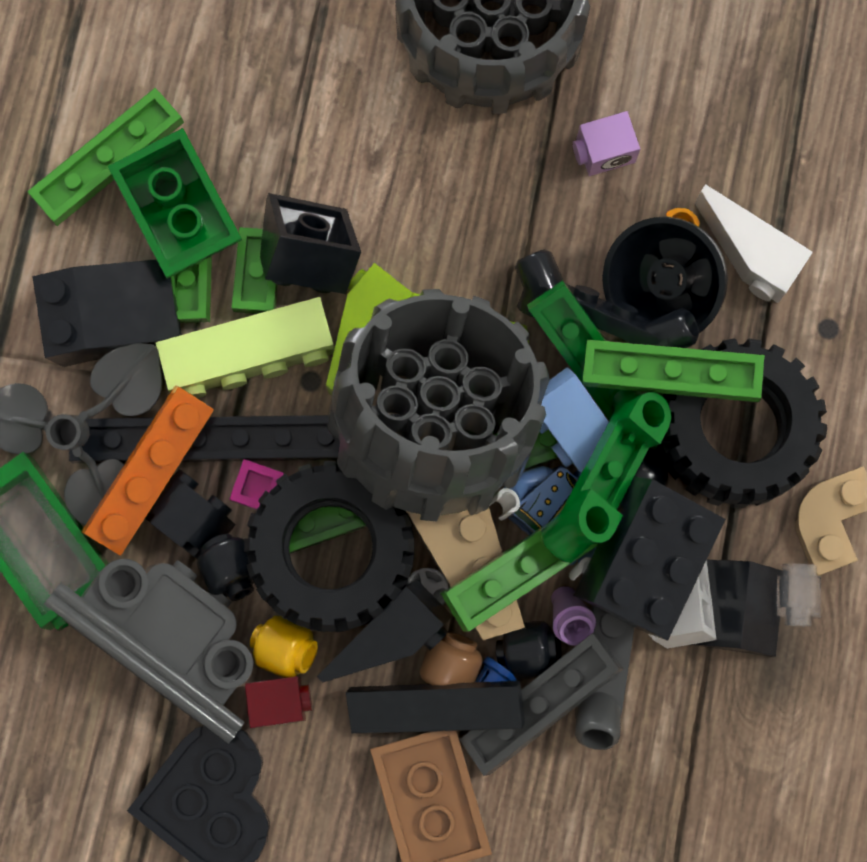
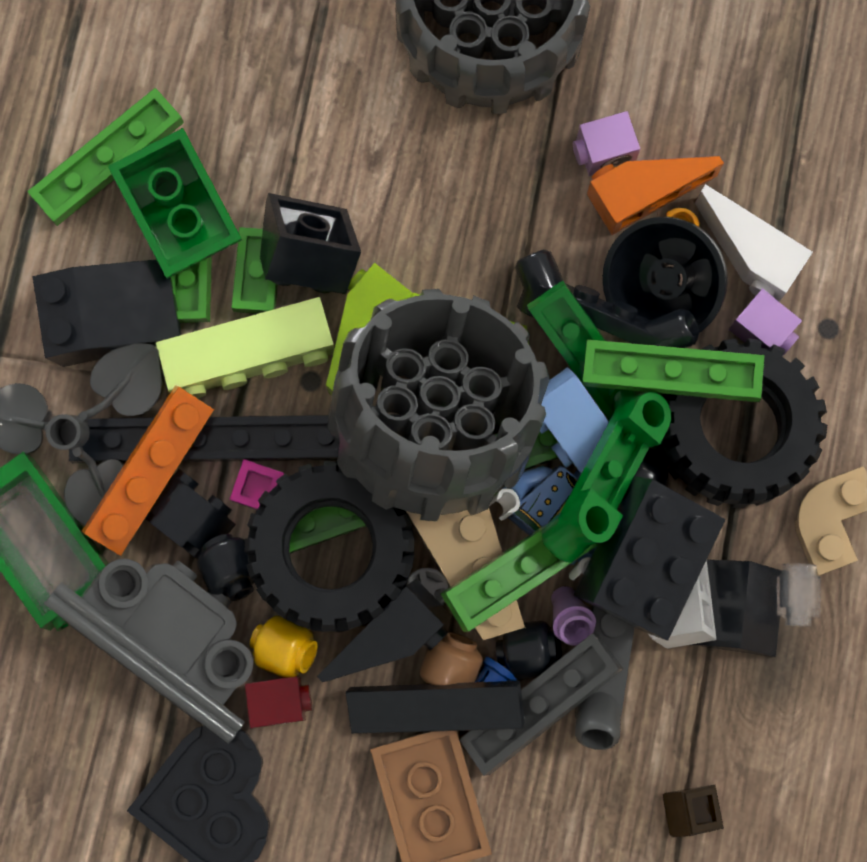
(642, 187): none -> orange slope
(692, 811): none -> dark brown slope
(767, 321): none -> lavender brick

